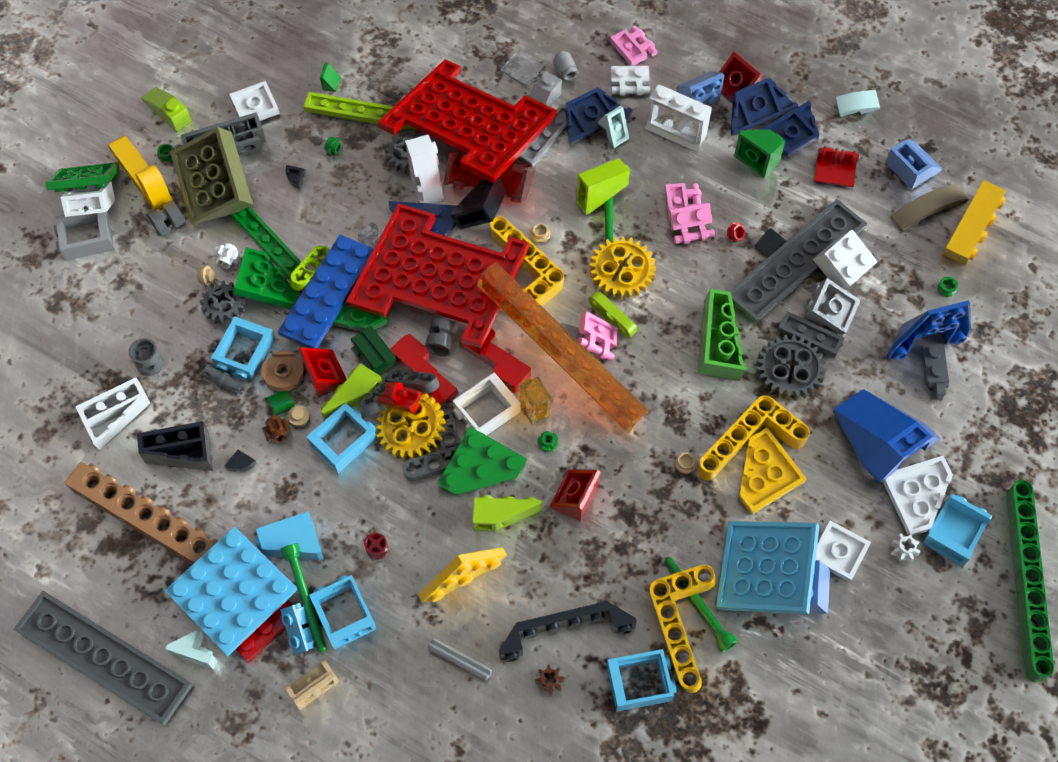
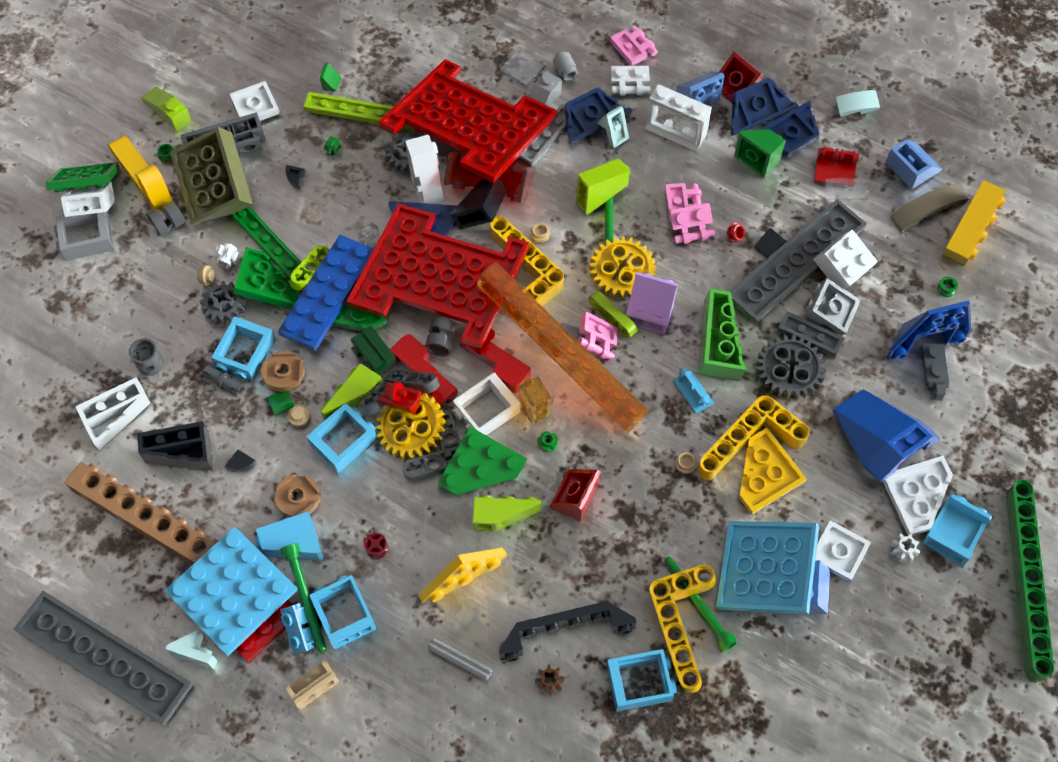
(276, 429): reddish brown gear -> none
(298, 484): none -> medium nougat plate
(322, 369): red slope -> none
(651, 302): none -> lavender slope
(693, 391): none -> medium azure hinge
(847, 189): none -> clear slope

